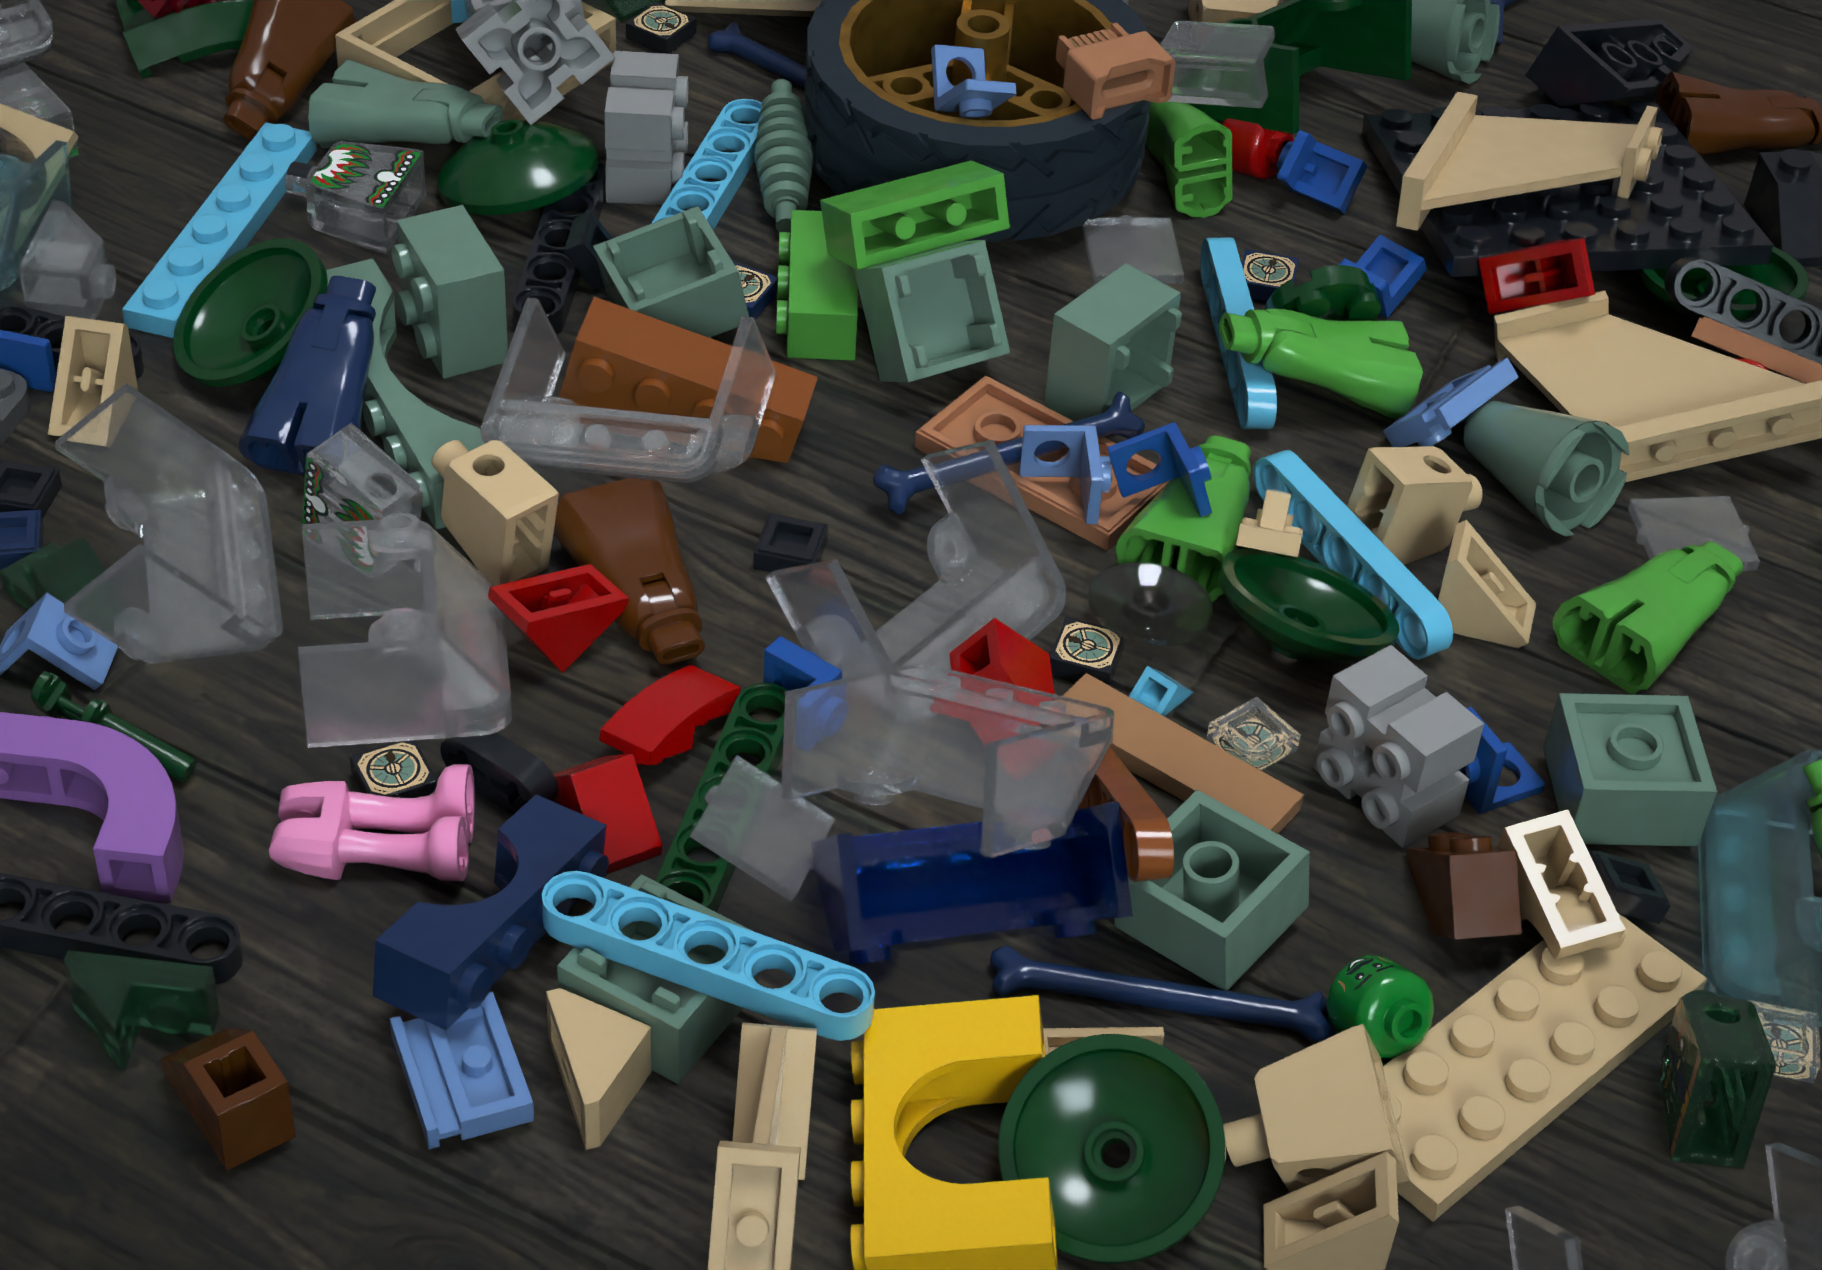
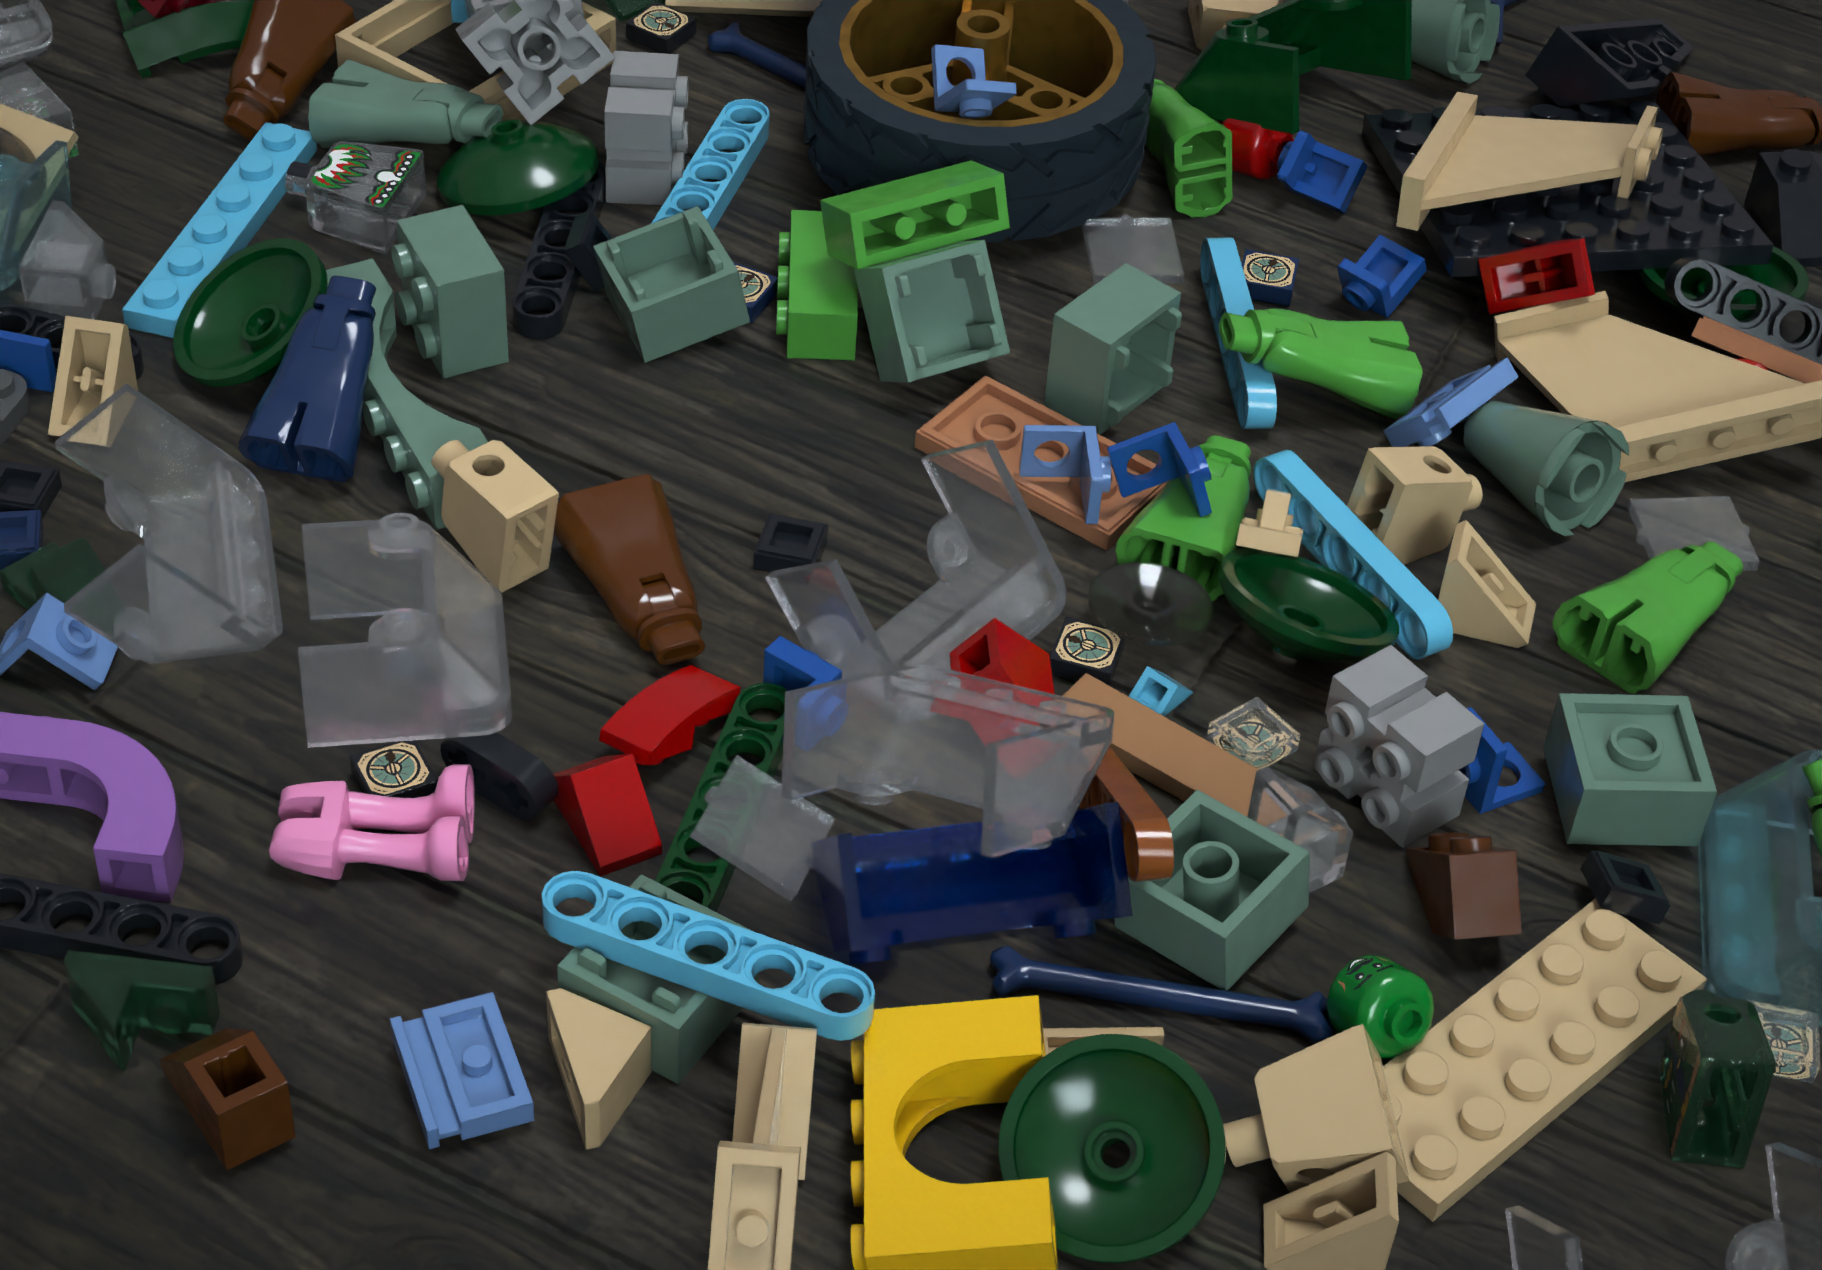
(54, 700): dark green piece -> none
(356, 481): clear torso -> none
(449, 956): dark blue arch -> none
(561, 610): red slope -> none
(623, 443): clear windscreen -> none
(663, 369): dark orange wedge -> none
(783, 154): sand green piece -> none
(1114, 69): nougat piece -> none
(1114, 421): dark blue piece -> none
(1219, 63): clear panel -> none
(1303, 819): none -> clear slope
(1332, 294): dark green plate -> none
(1561, 885): tan arch -> none

